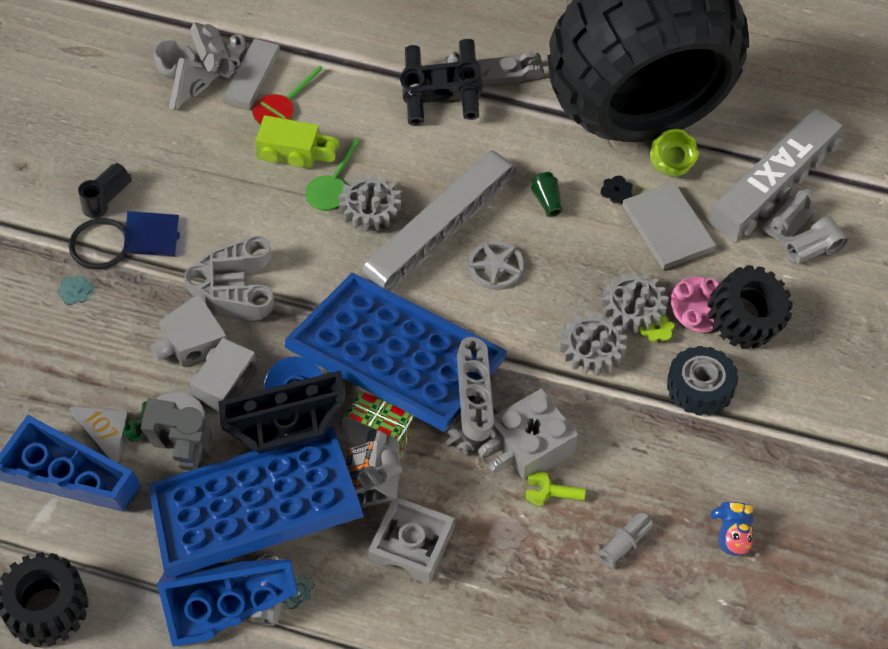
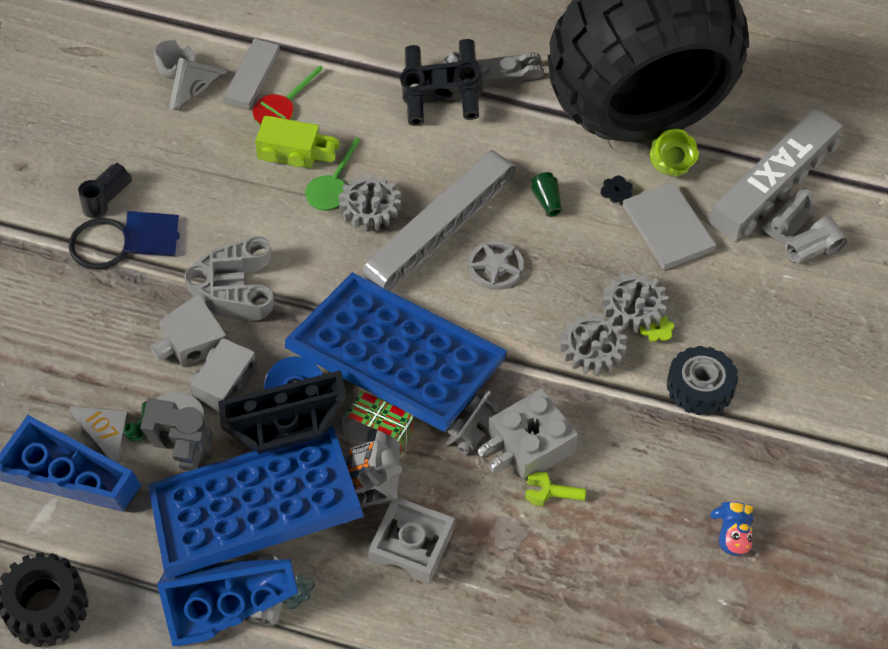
(74, 290): clear light blue plant -> none
(211, 49): light grey hinge -> none
(236, 49): light grey arm -> none
(472, 387): light grey beam -> none
(625, 539): light grey axle -> none
(690, 302): bright pink dish -> none
(764, 293): black tyre -> none

